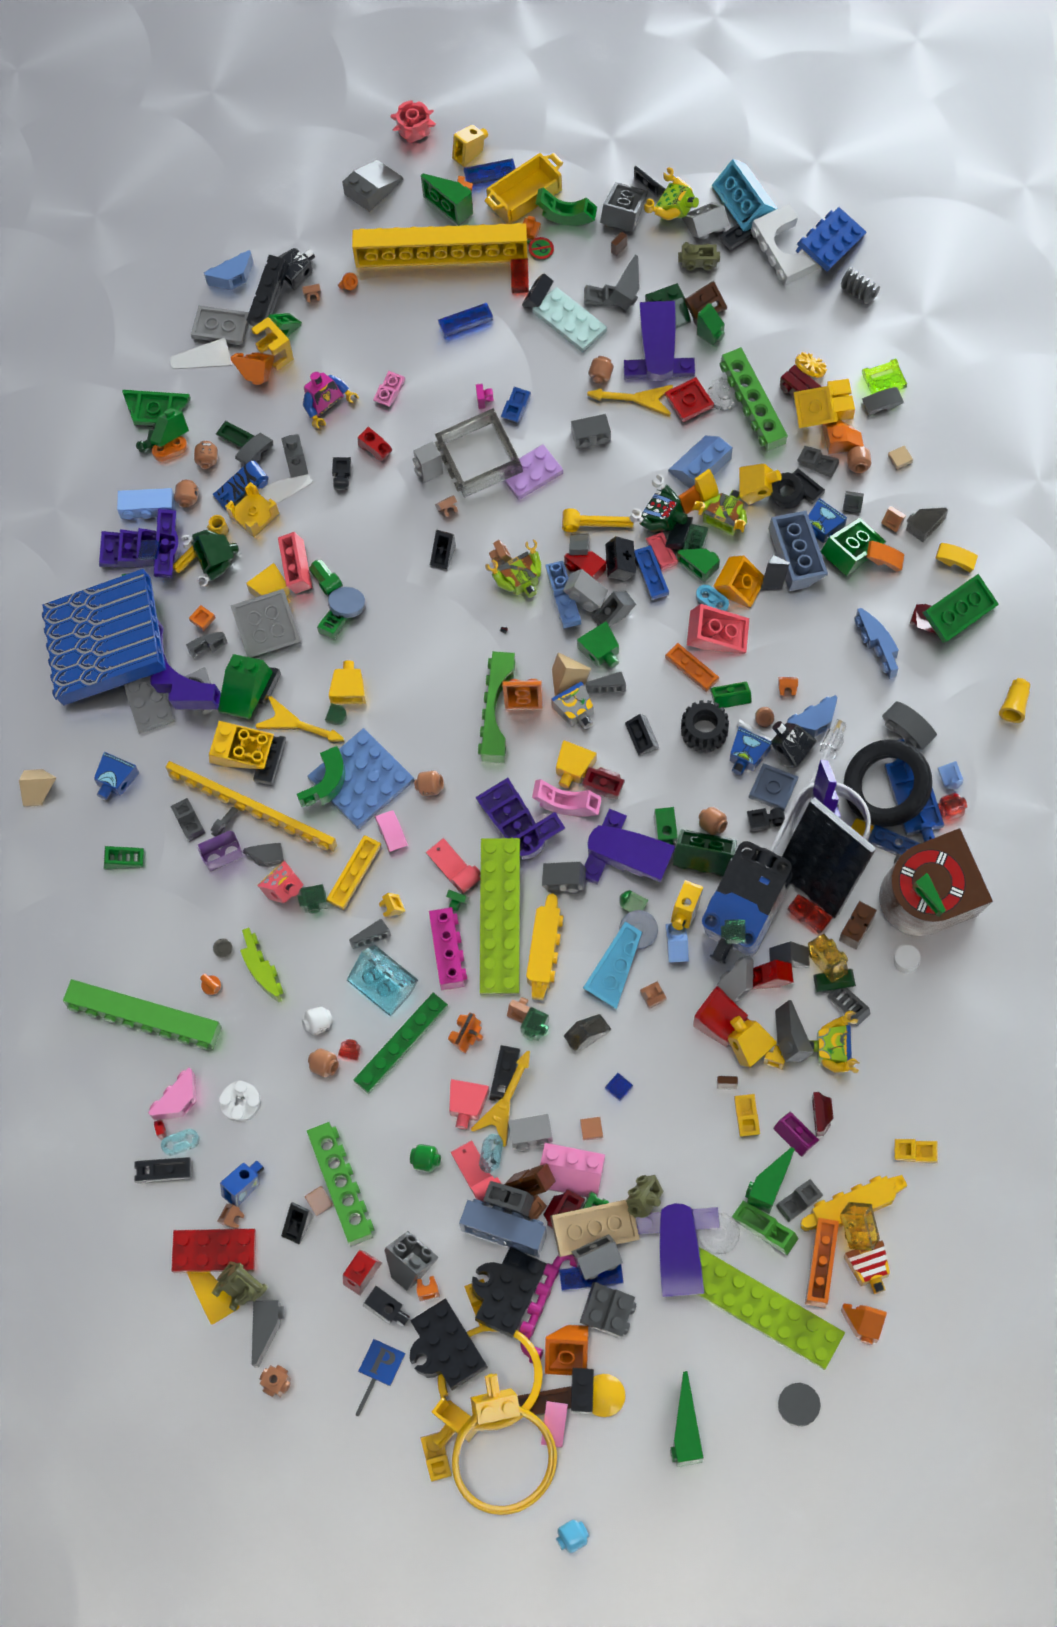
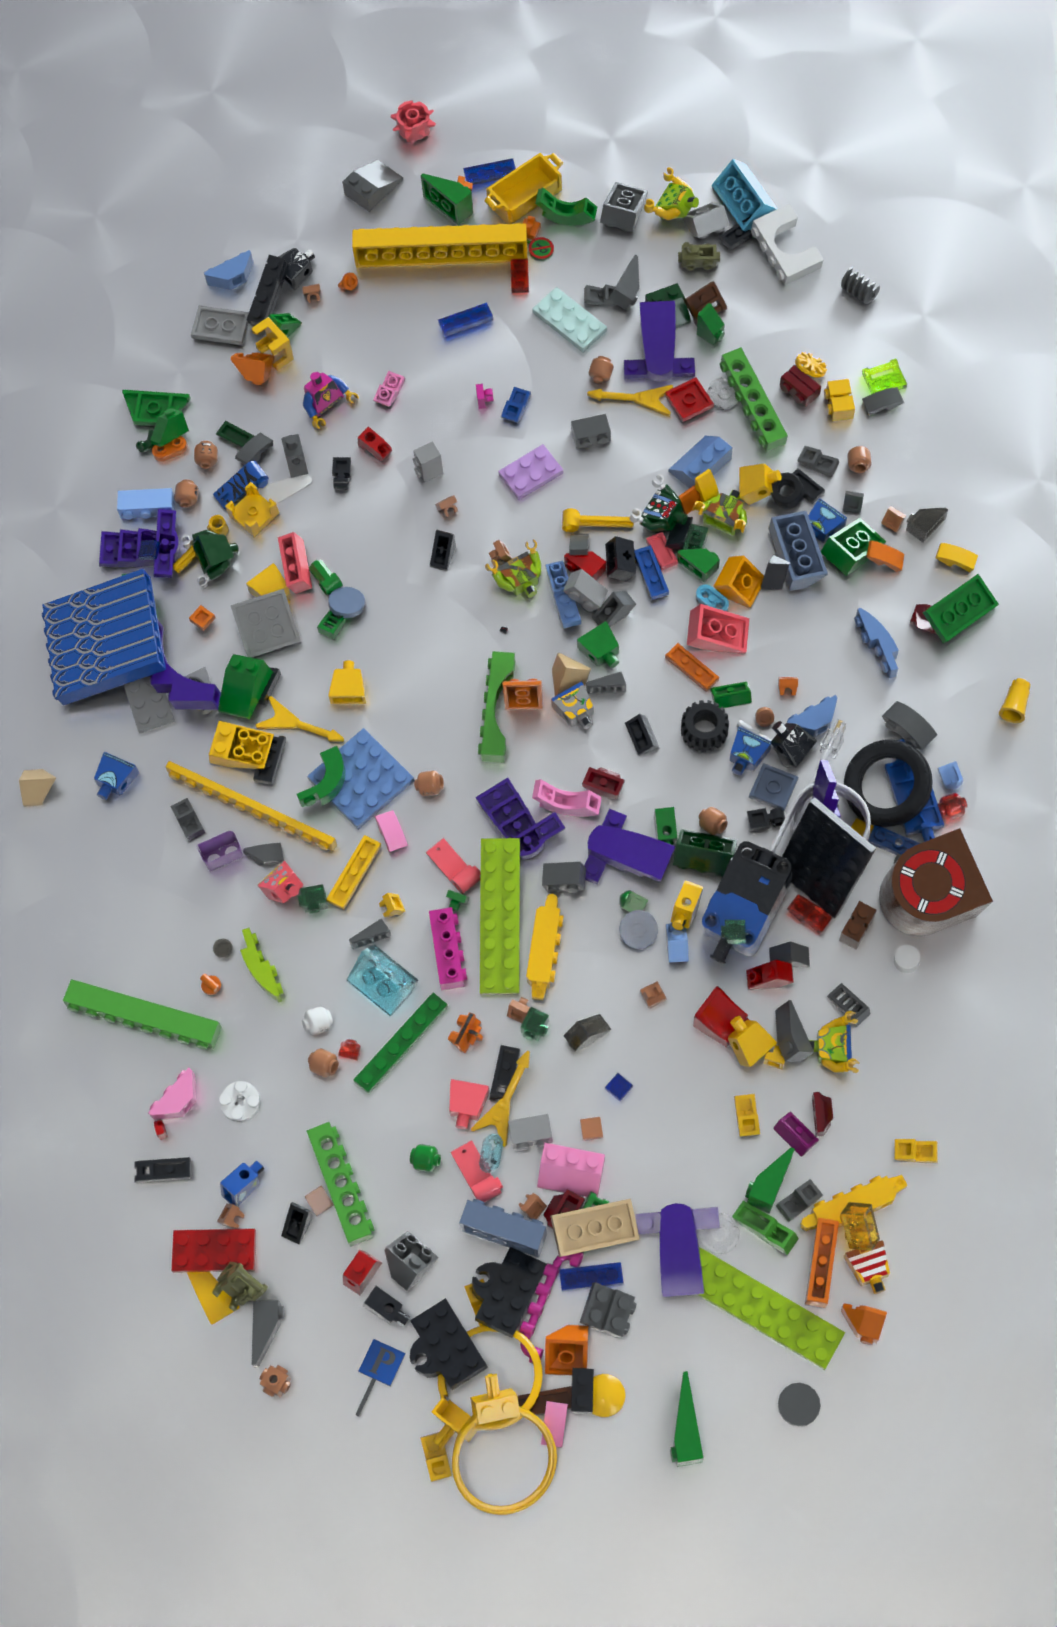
(116, 864): green slope -> none
(182, 1146): clear light blue beam -> none
(206, 355): white sticker -> none
(212, 641): dark grey slope -> none
(219, 825): dark grey bar -> none
(336, 715): clear green tile -> none
(427, 1292): orange tile -> none
(468, 144): yellow torso -> none
(490, 477): clear smoke window -> none
(509, 1198): dark grey brick -> none
(533, 1181): reddish brown piece -> none
(538, 291): black slope -> none
(572, 1536): medium azure head -> none
(573, 763): yellow torso -> none
(597, 1257): brick -> none
(612, 970): medium azure wing -> none
(619, 243): reddish brown tile -> none
(644, 1196): olive brick -> none
(648, 182): black slope -> none
(727, 1082): reddish brown tile -> none
(738, 980): light grey slope -> none
(815, 406): yellow panel -> none
(822, 983): dark green tile -> none
(828, 957): clear yellow brick -> none
(831, 238): blue bracket -> none
(841, 437): orange slope -> none
(900, 457): tan tile -> none
(928, 893): green slope -> none

